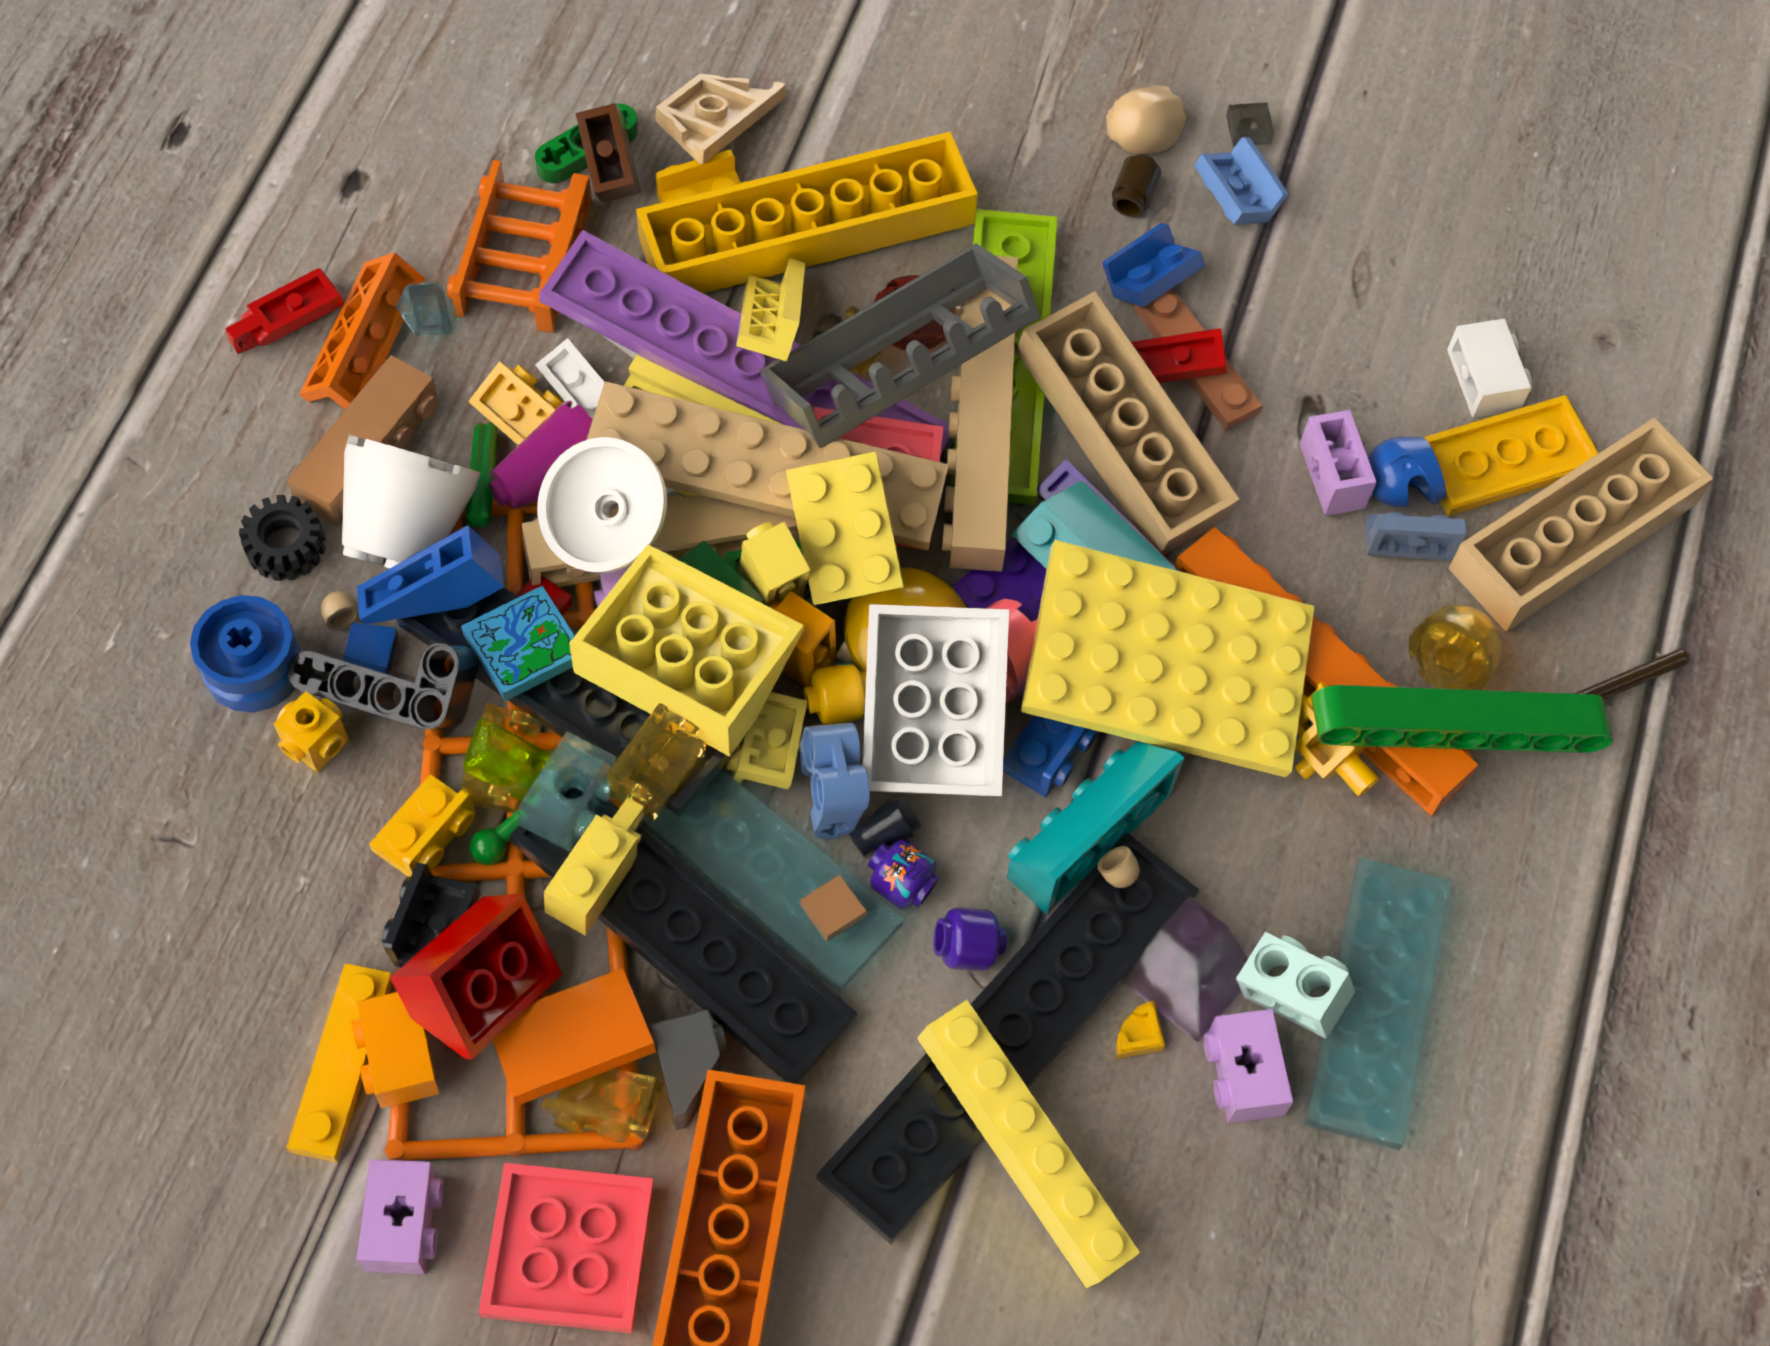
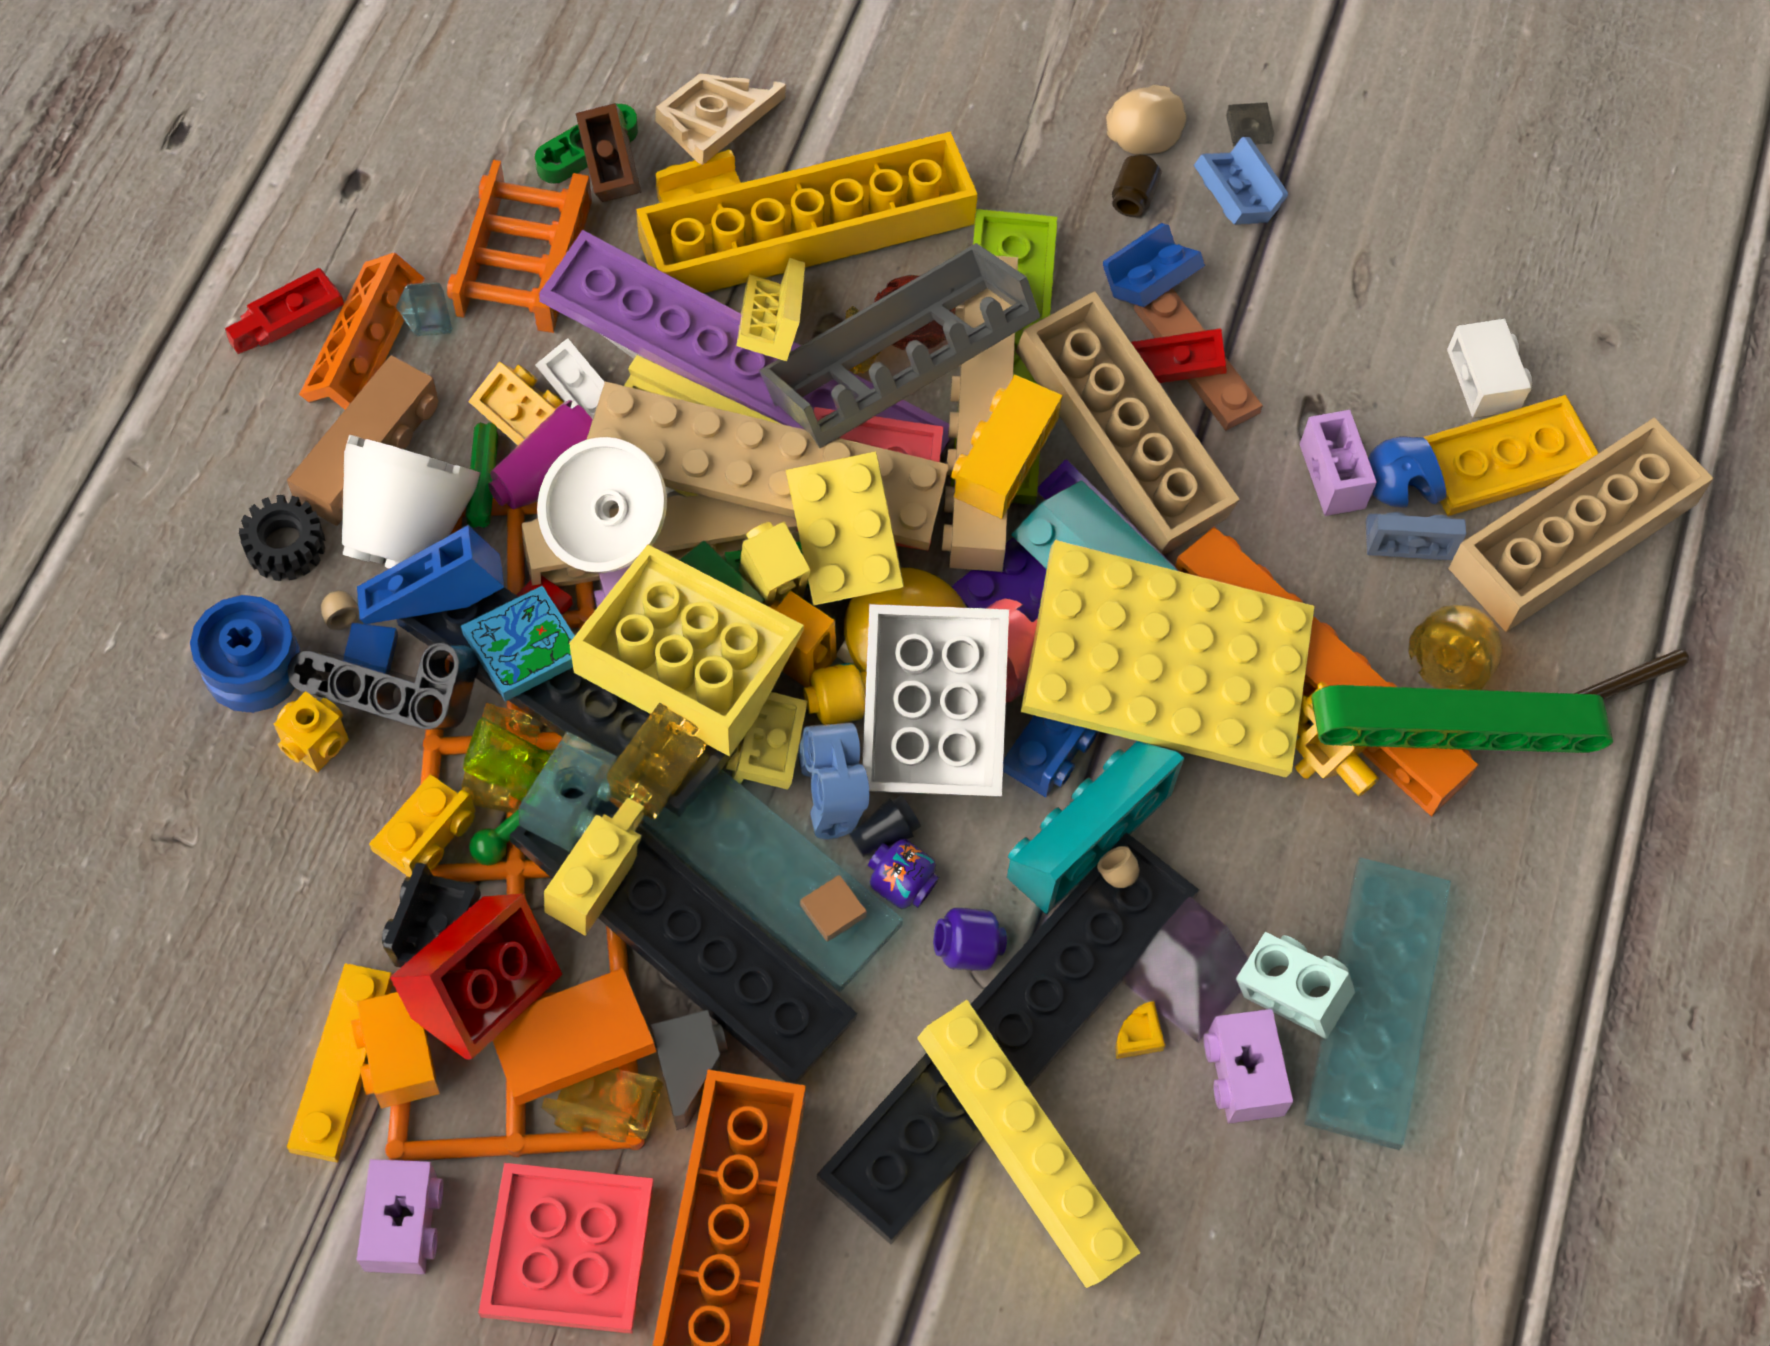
(1006, 445): none -> yellow brick

